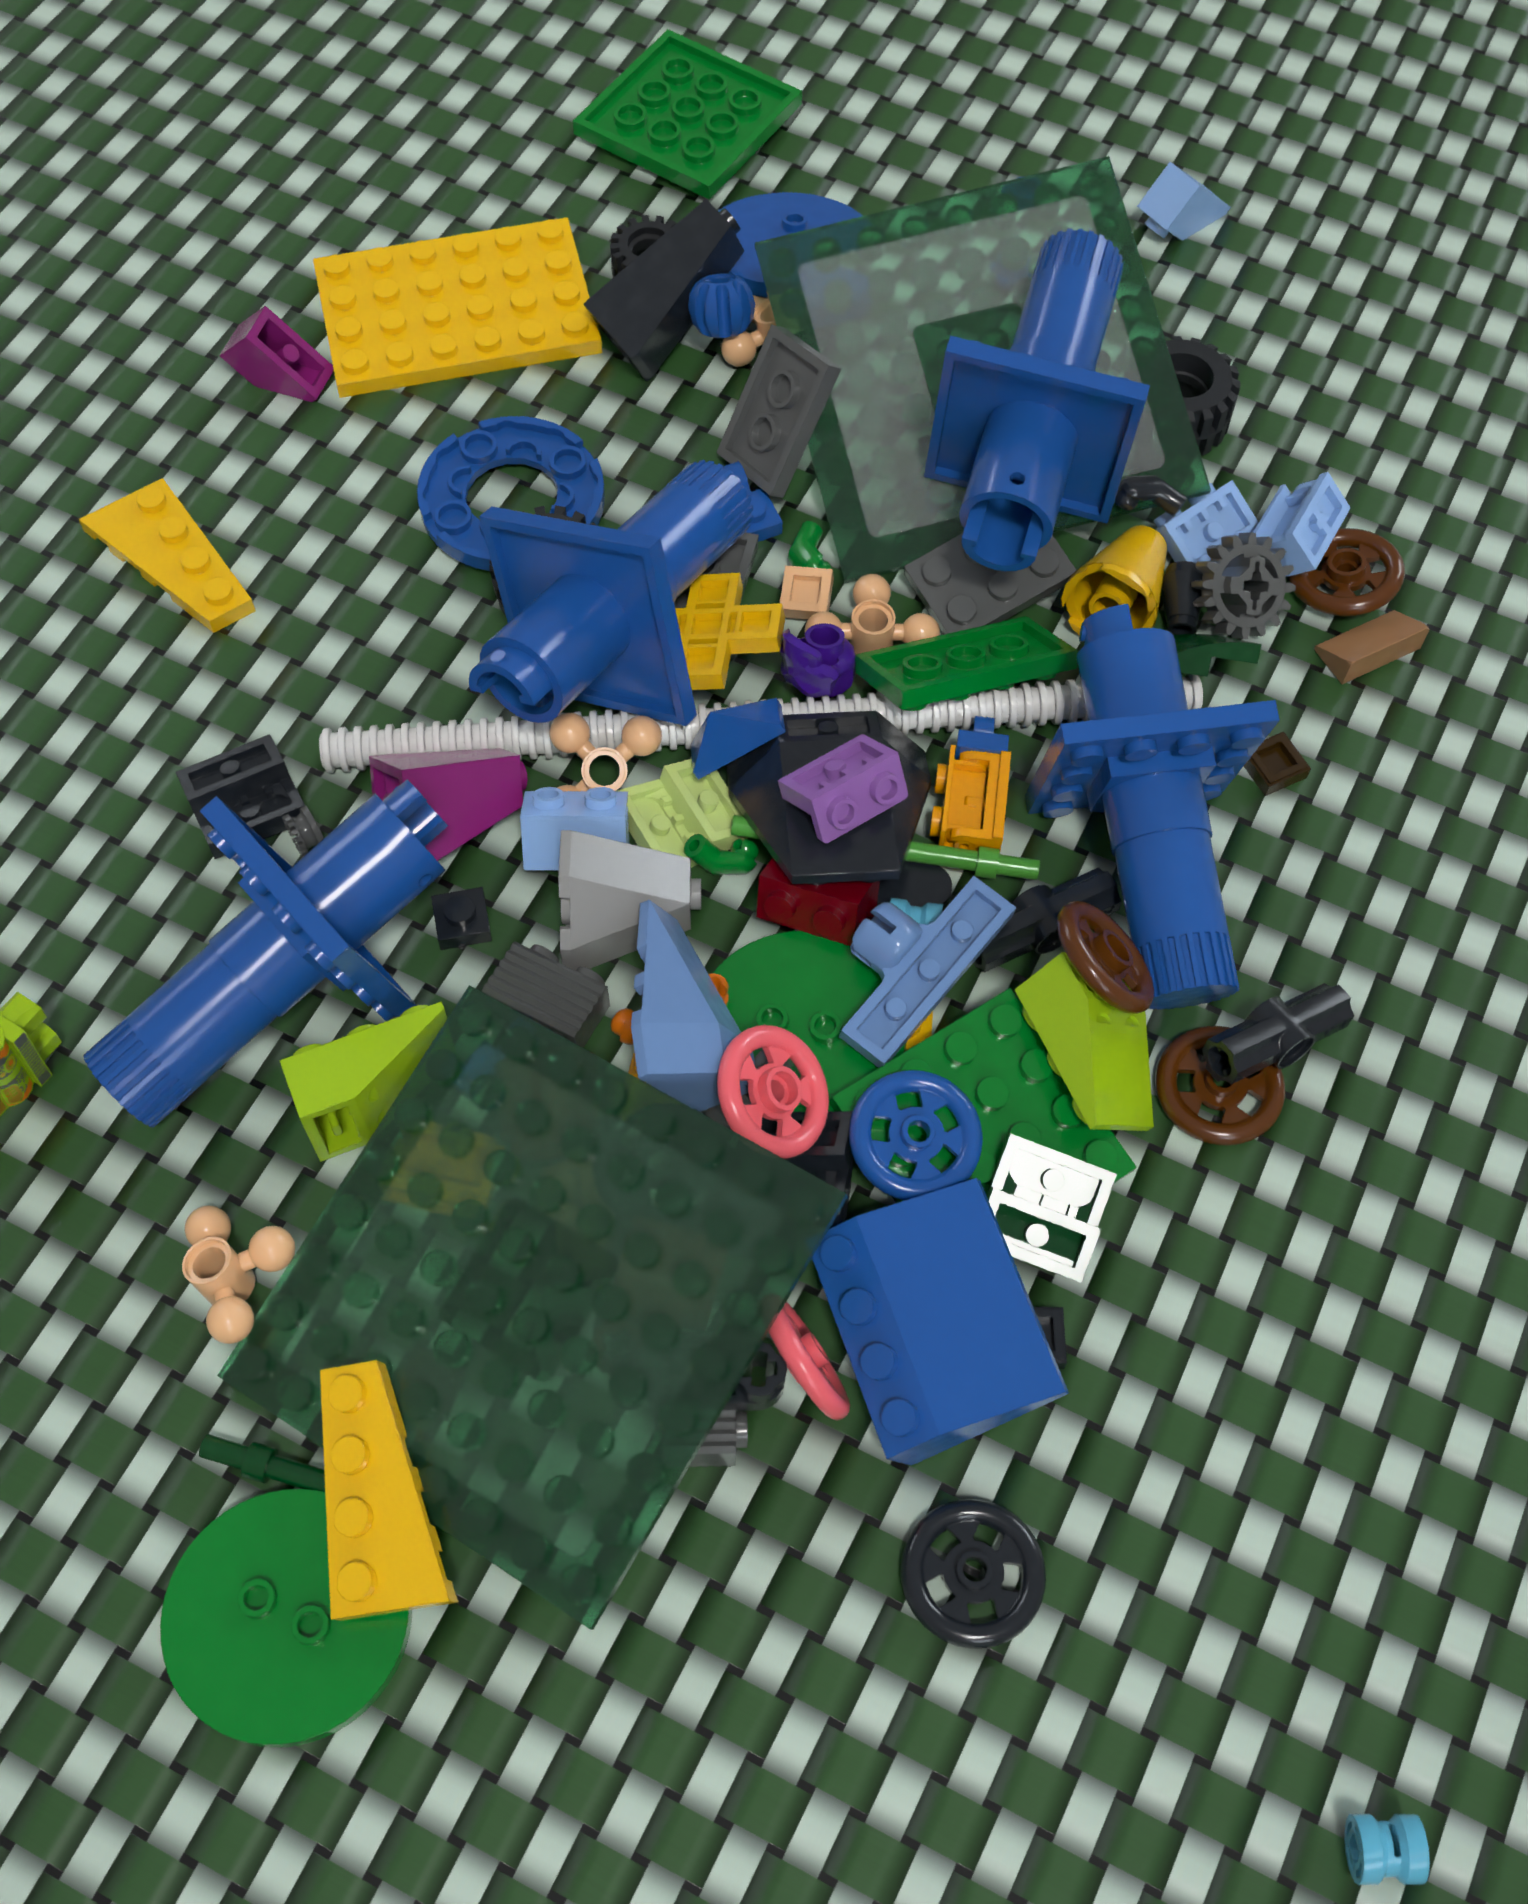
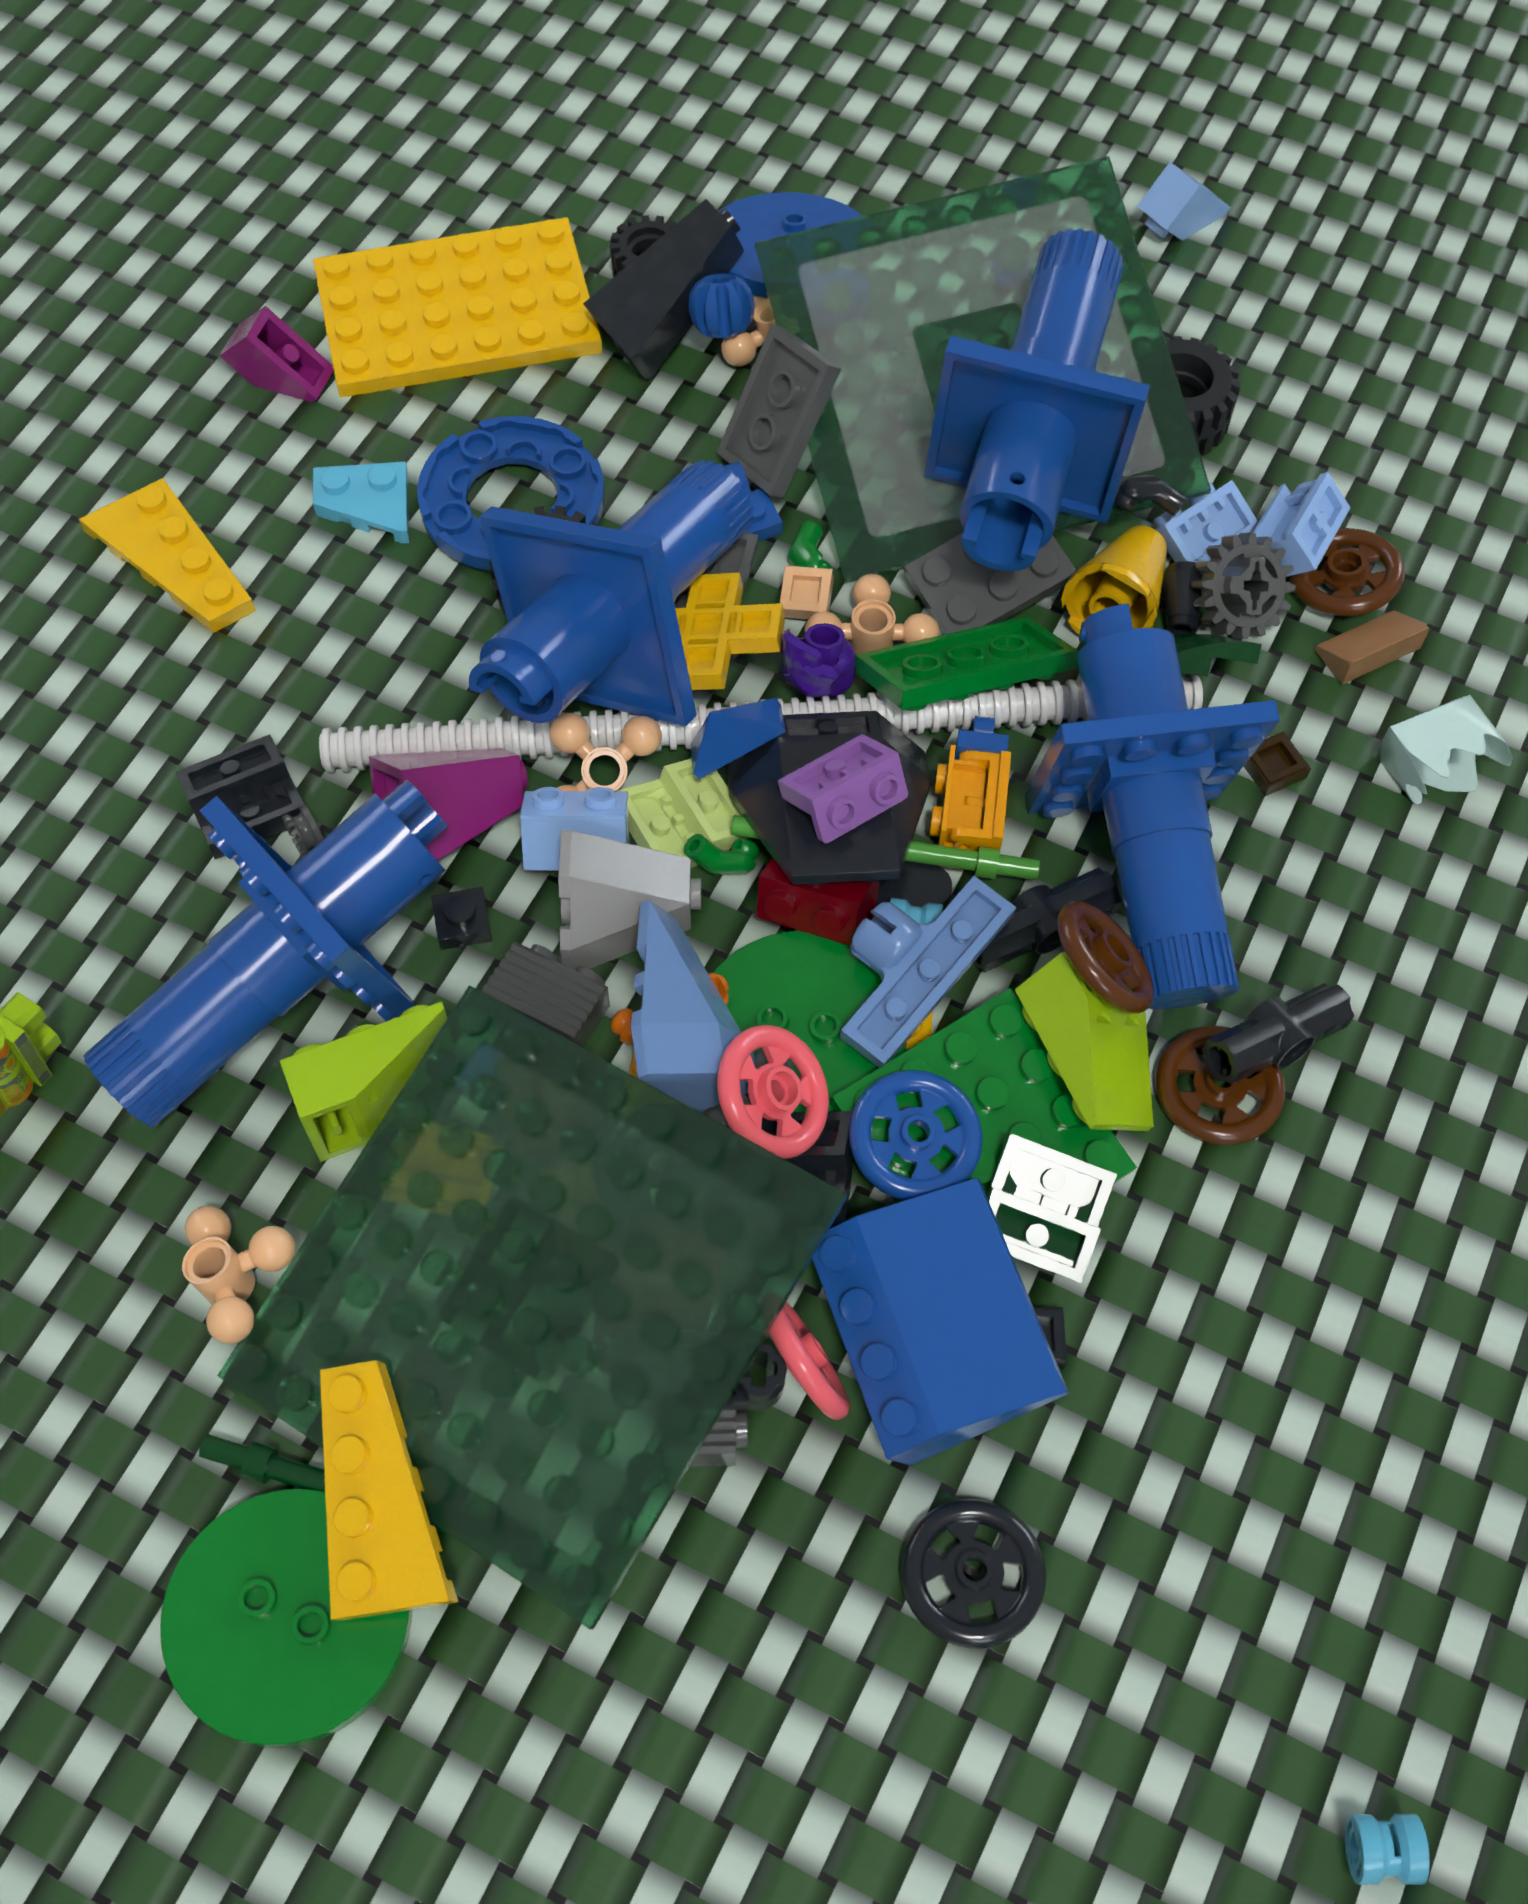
(365, 496): none -> medium azure wing
(687, 113): green plate -> none
(1441, 748): none -> light aqua piece

